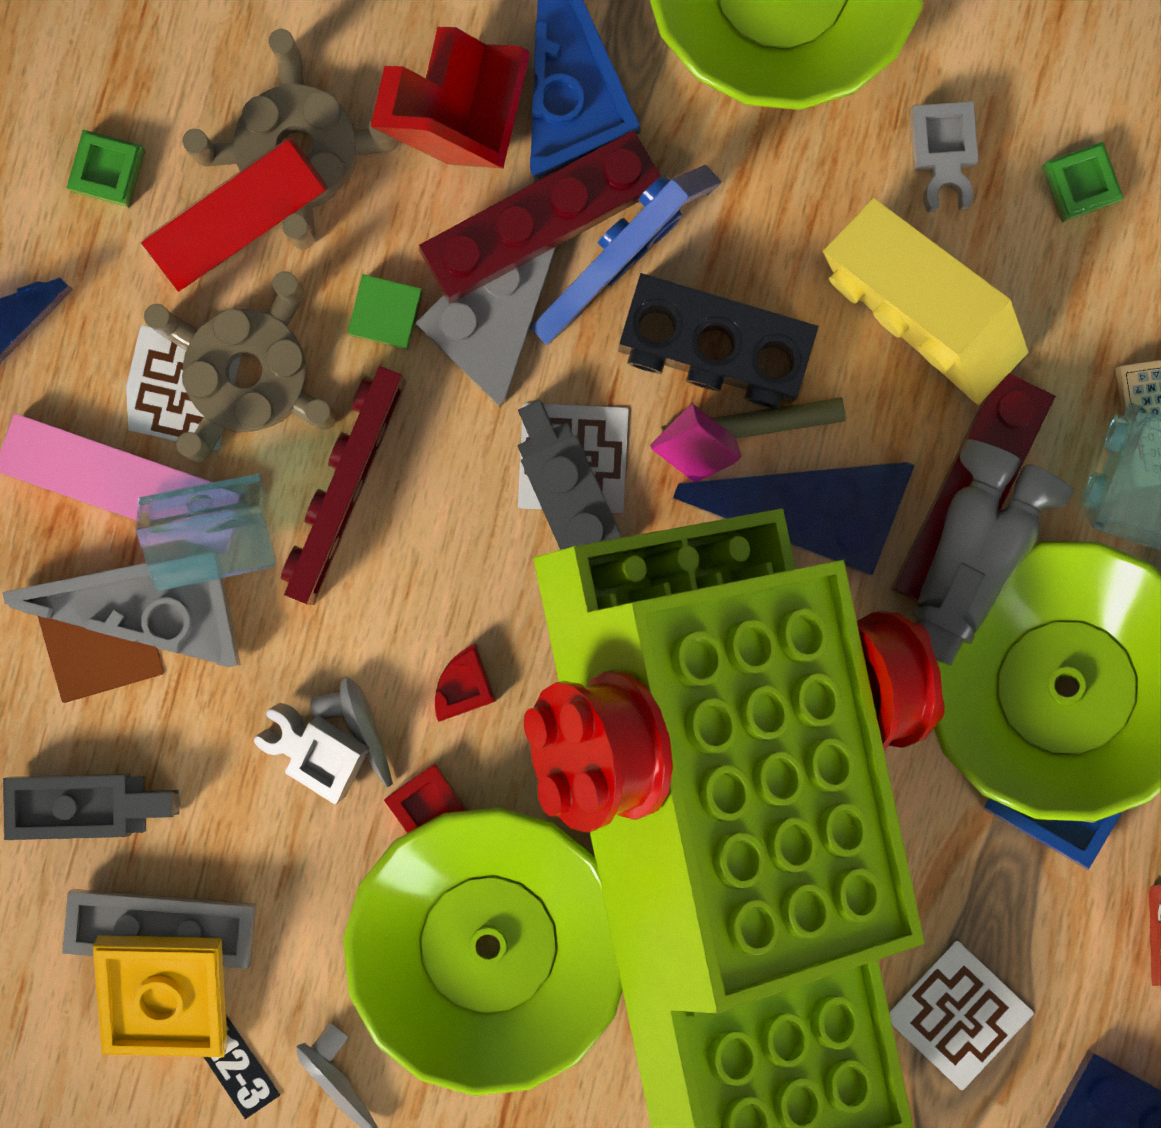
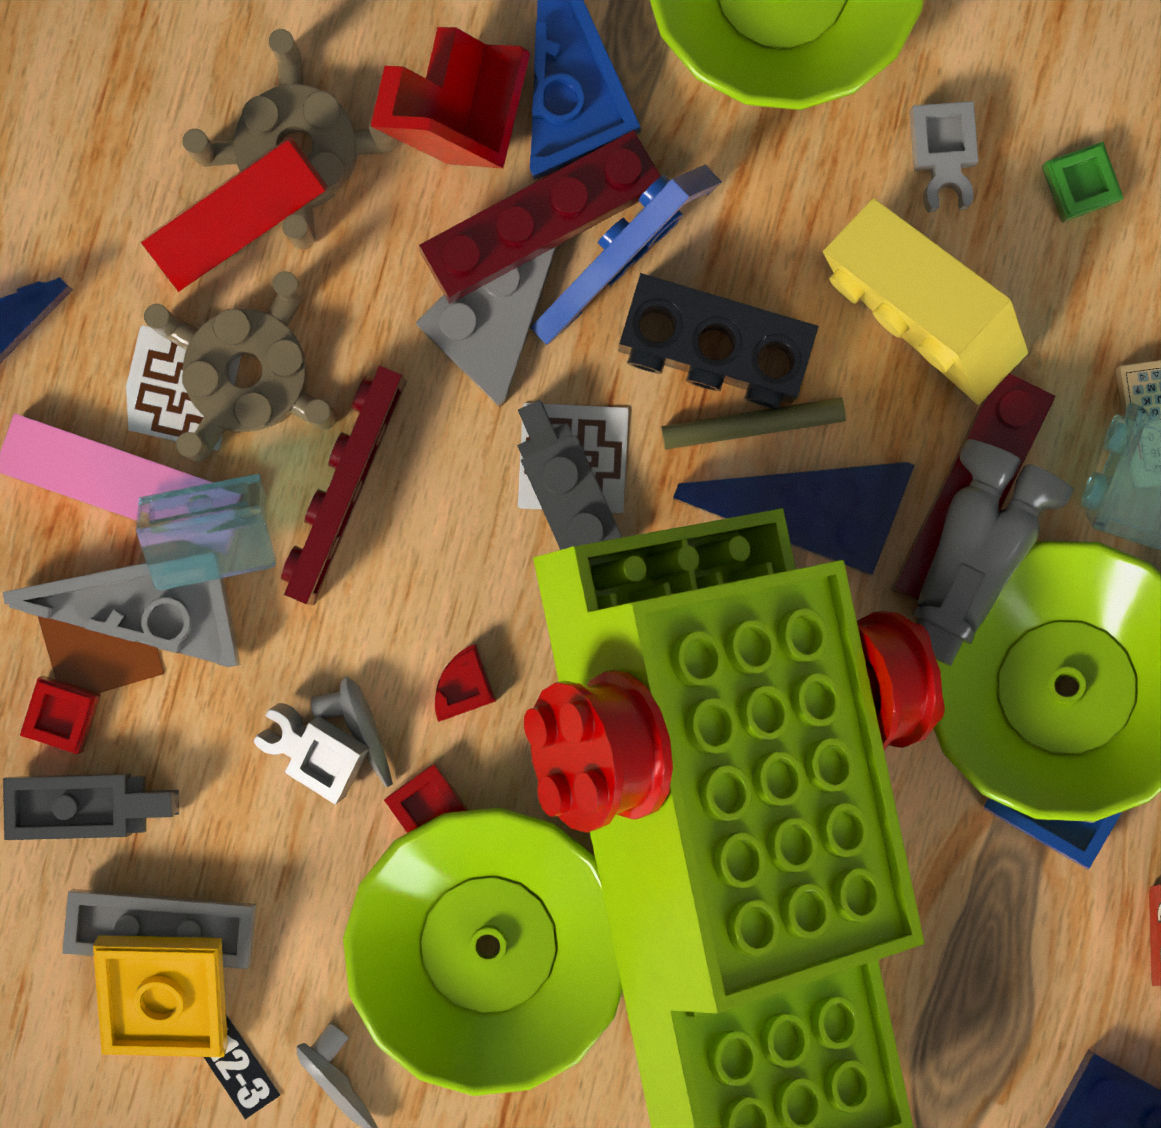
(60, 714): none -> red tile
(105, 168): bright green tile -> none
(385, 312): bright green tile -> none
(697, 445): dark pink slope -> none
(959, 1015): white sticker -> none

